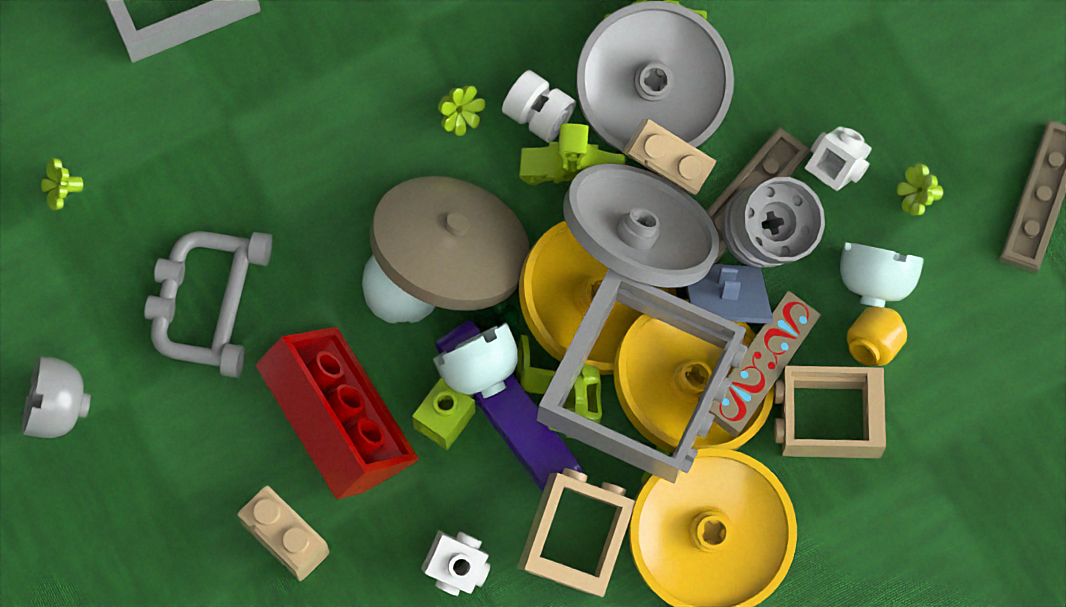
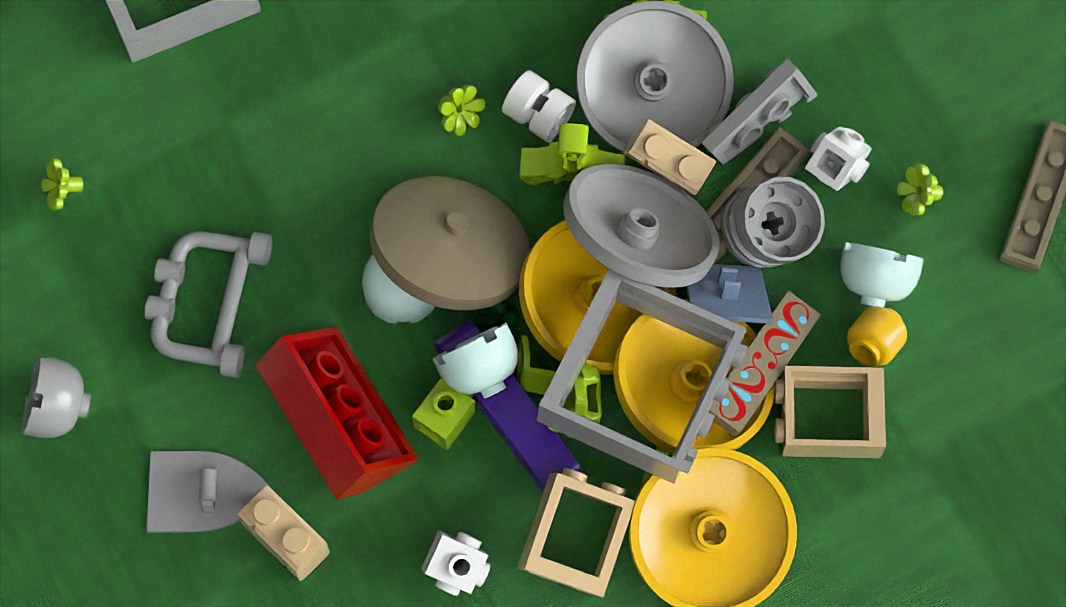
(197, 491): none -> light grey shield
(769, 102): none -> light grey wing

